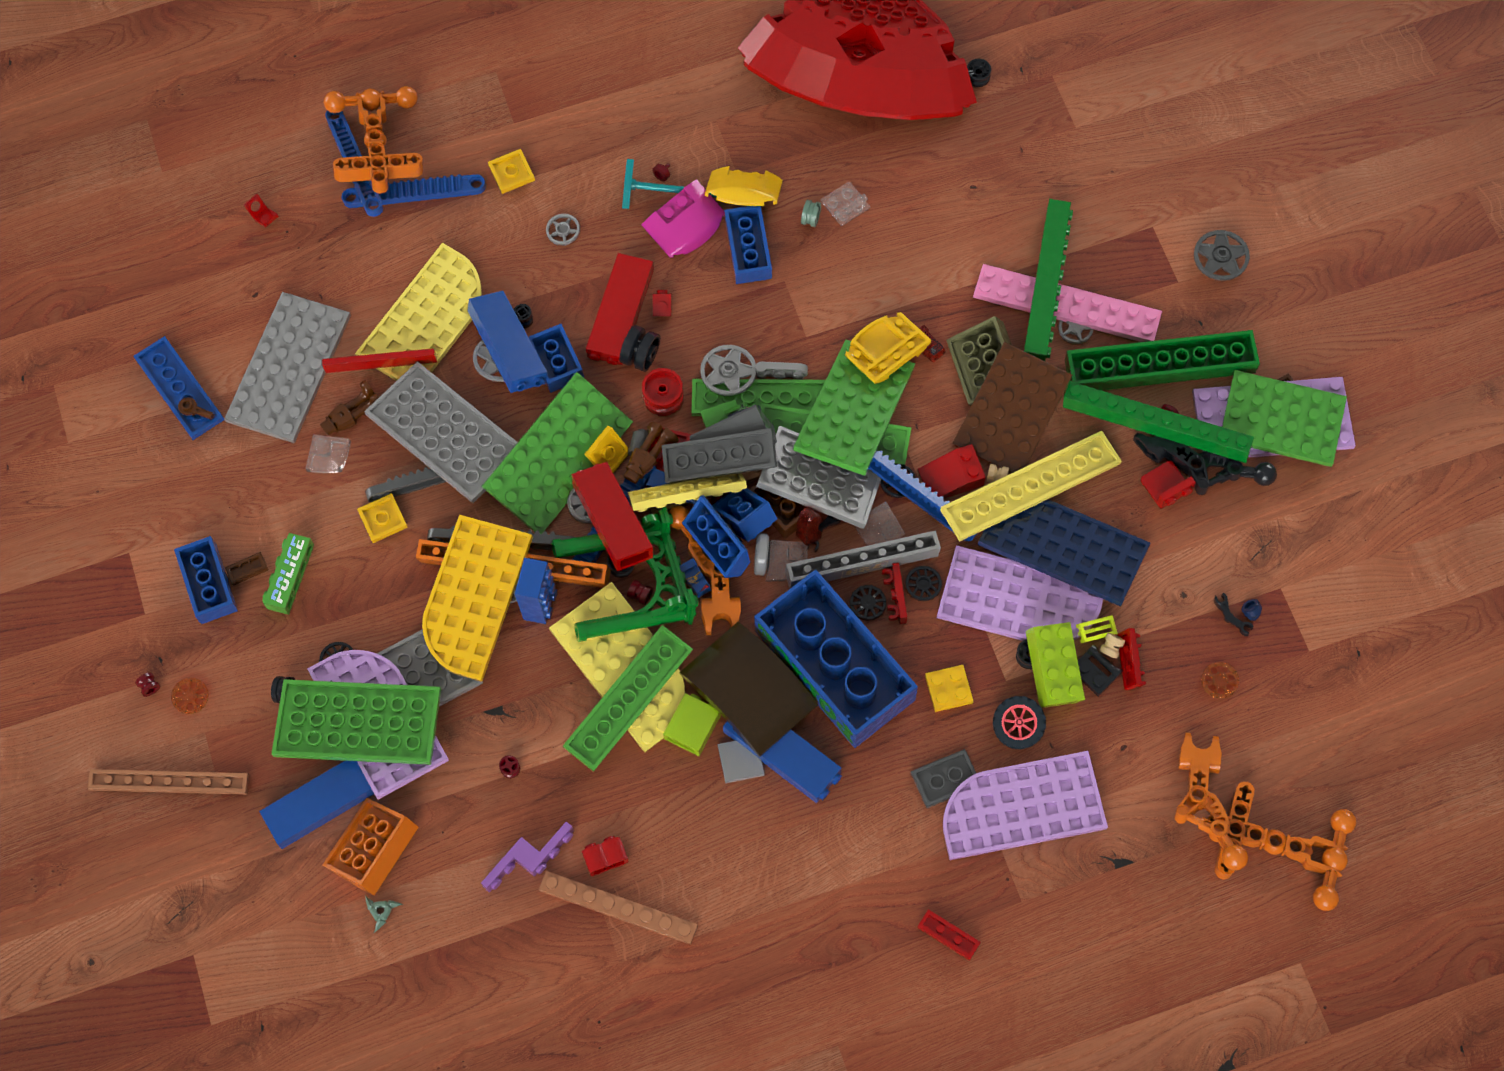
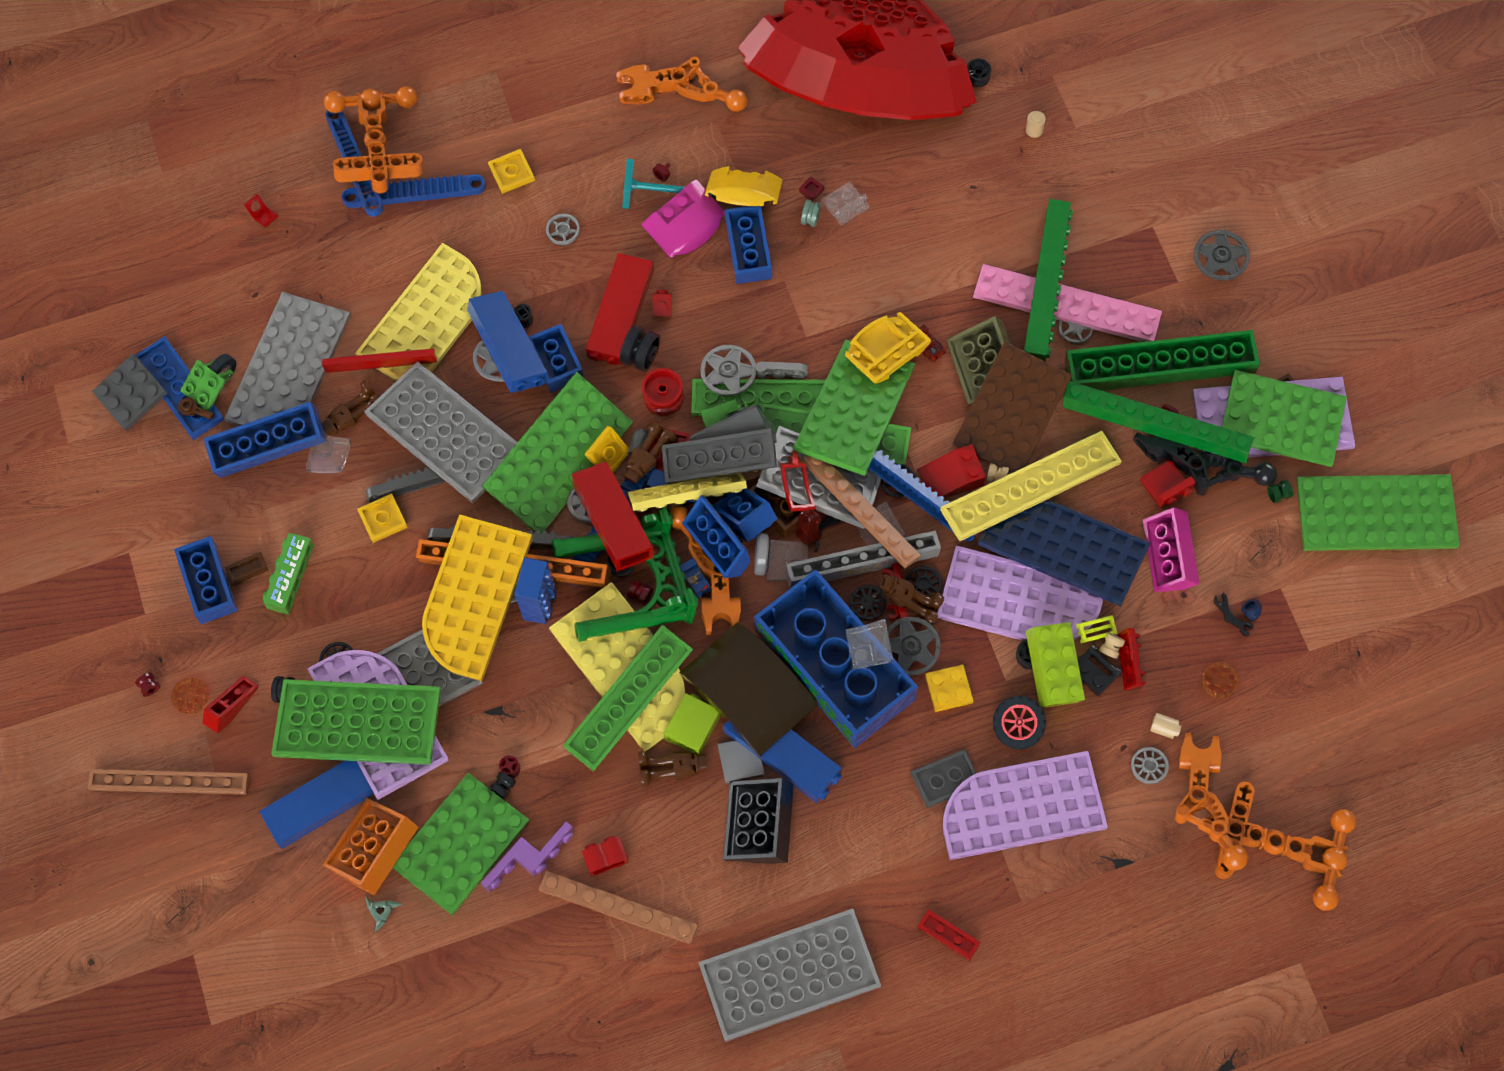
(130, 392): none -> dark grey plate
(208, 379): none -> bright green plate
(228, 704): none -> red slope
(265, 439): none -> blue brick
(460, 843): none -> bright green plate
(502, 785): none -> black wheel
(665, 80): none -> orange piece
(683, 766): none -> reddish brown piece
(758, 821): none -> black slope
(789, 975): none -> light grey plate
(795, 462): none -> red sword
(811, 189): none -> dark red tile
(863, 511): none -> nougat plate
(869, 645): none -> clear plate
(902, 592): none -> reddish brown piece
(912, 644): none -> dark grey wheel
(1035, 124): none -> tan brick
(1149, 765): none -> light grey wheel
(1165, 726): none -> tan brick
(1171, 551): none -> dark pink slope
(1280, 491): none -> dark green wheel
(1377, 512): none -> bright green plate

